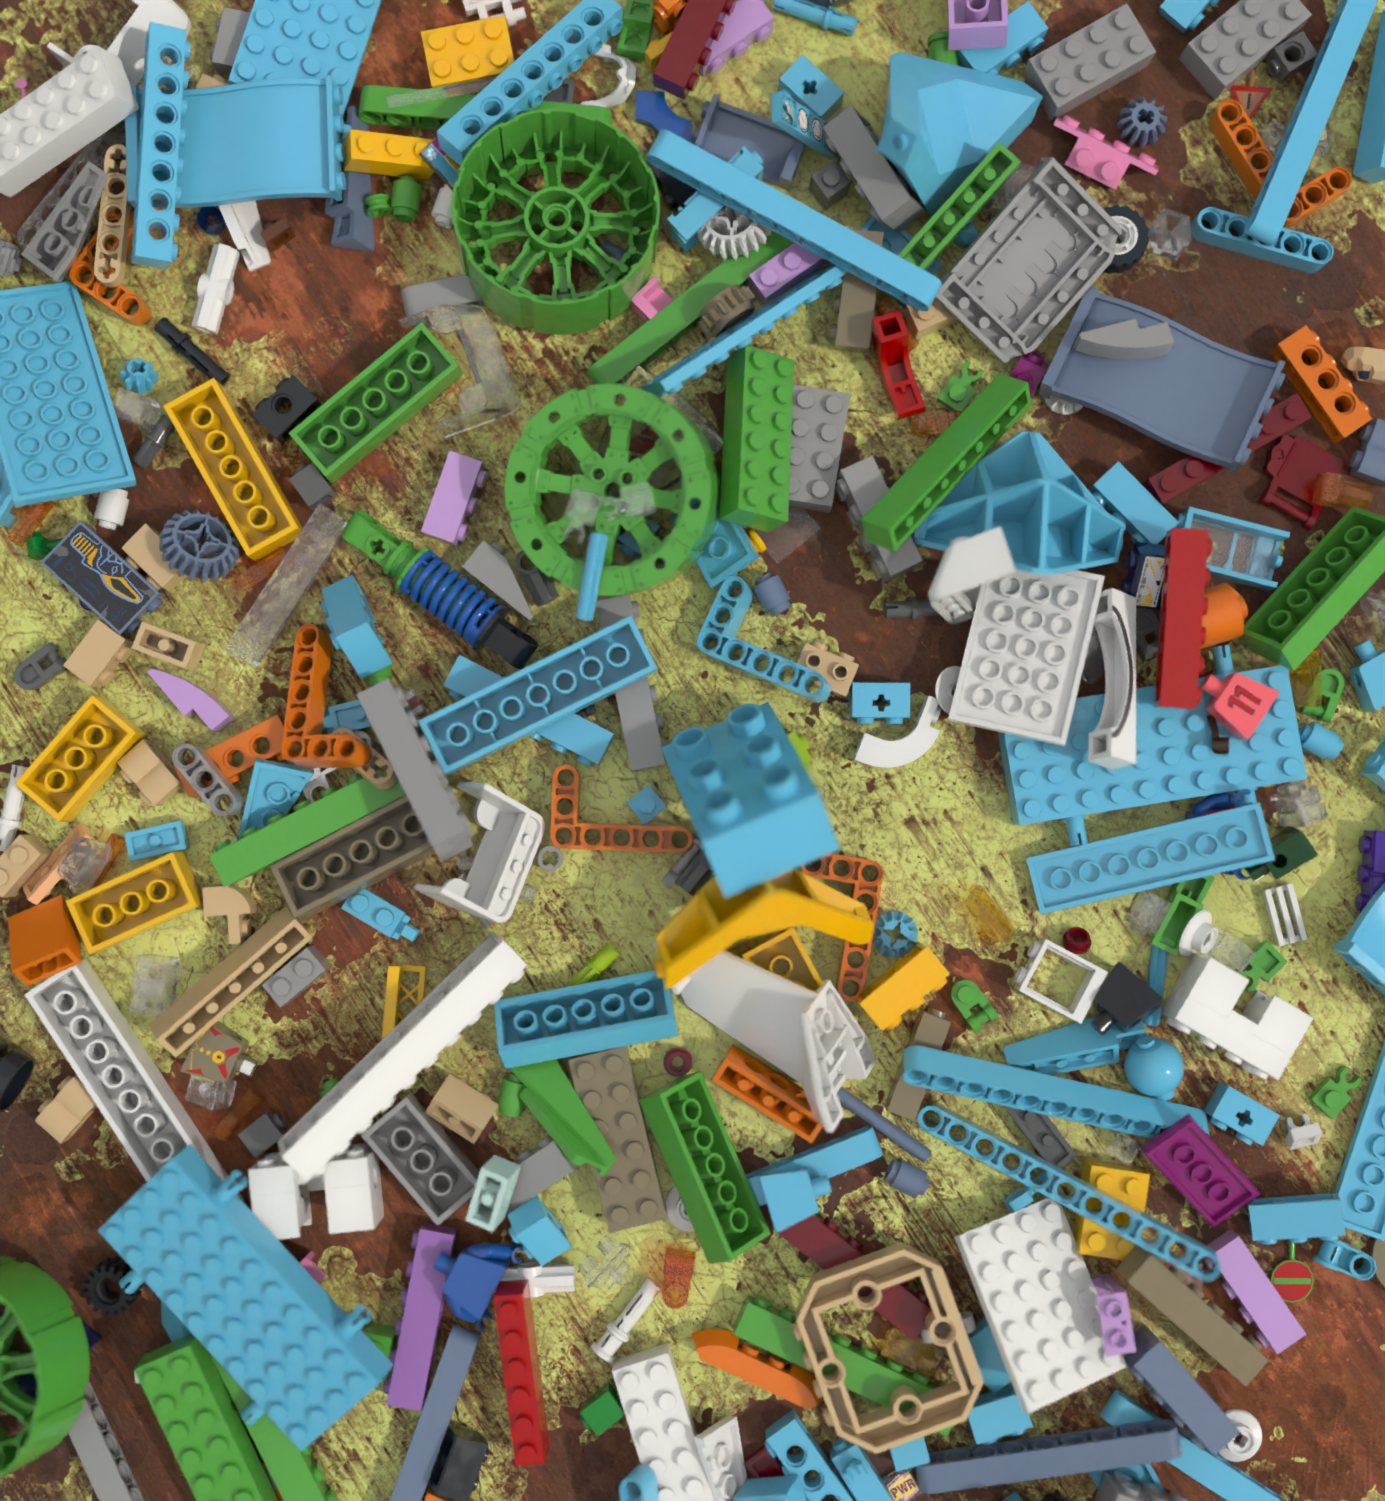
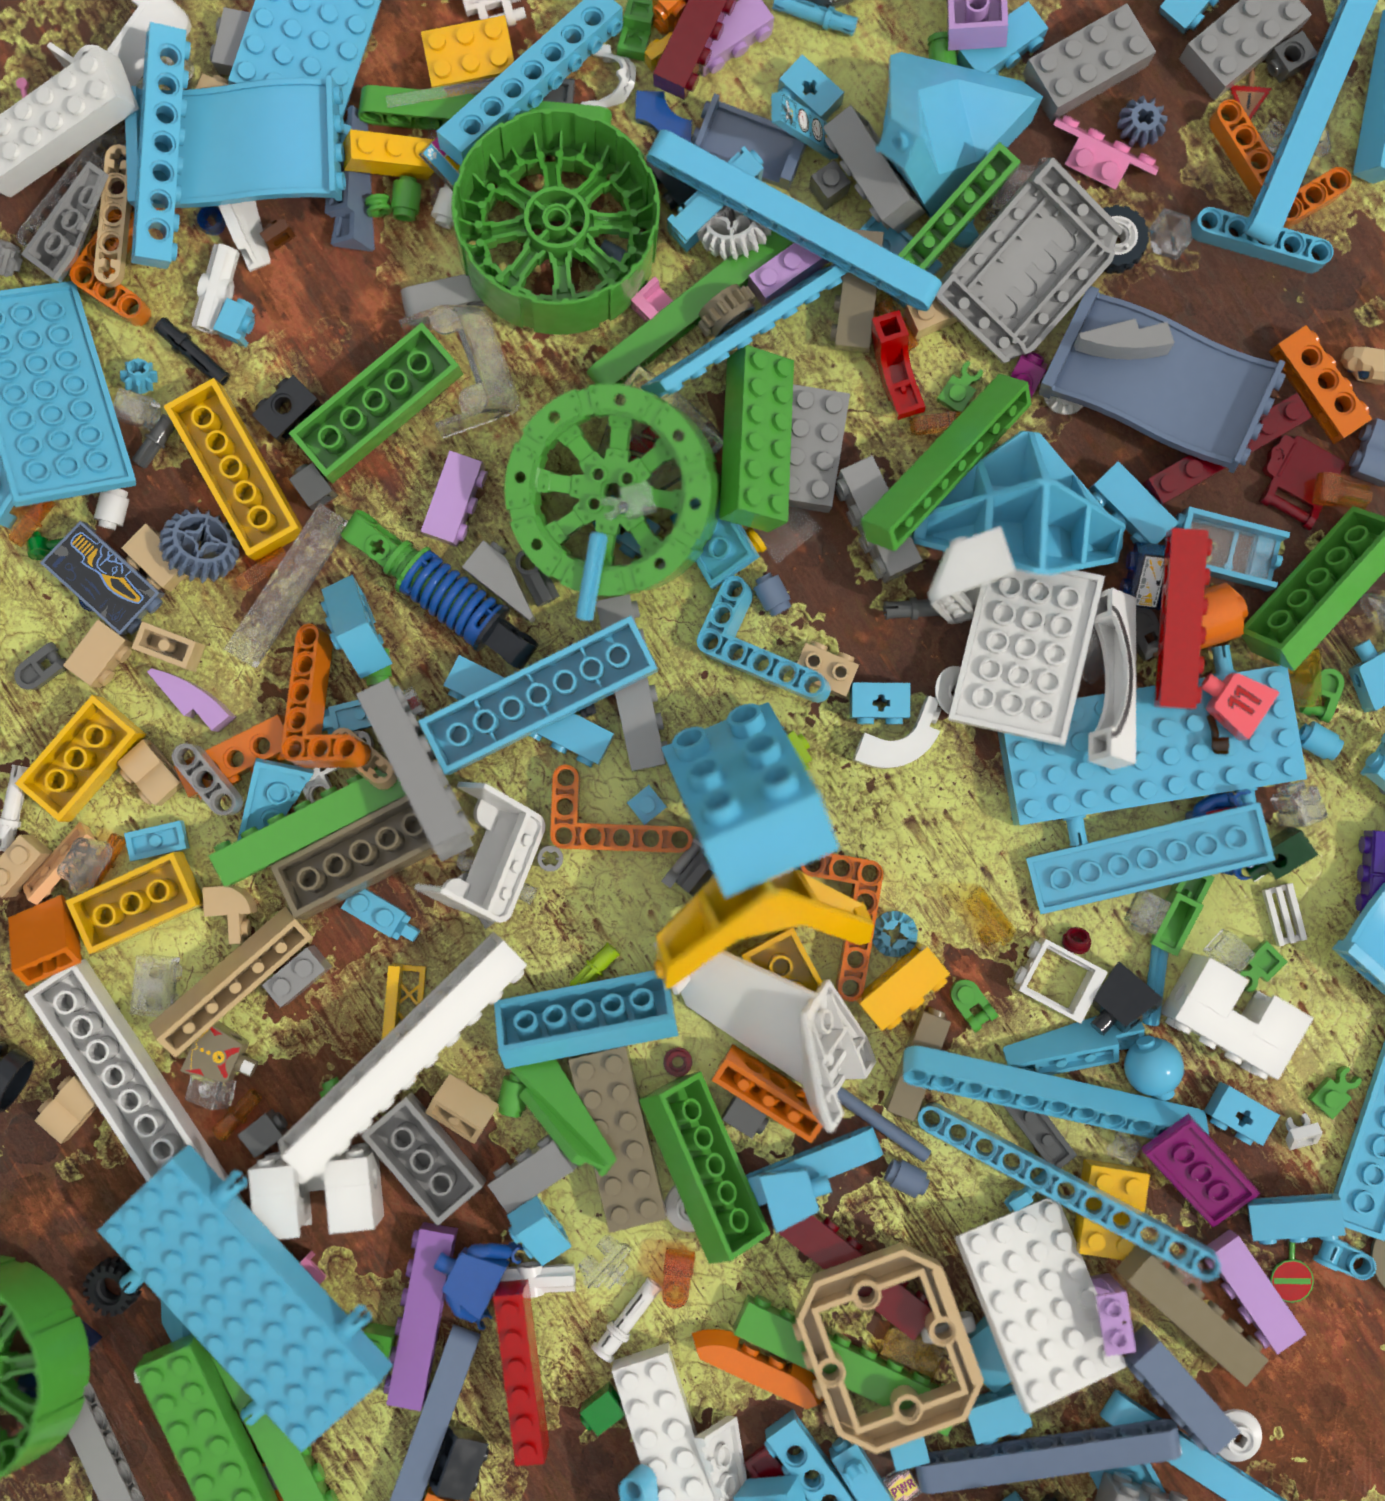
(235, 321): none -> medium azure brick
(493, 1193): light aqua brick -> none
(582, 511): clear plate -> none
(744, 1117): none -> dark grey brick
(1198, 934): white piece -> none

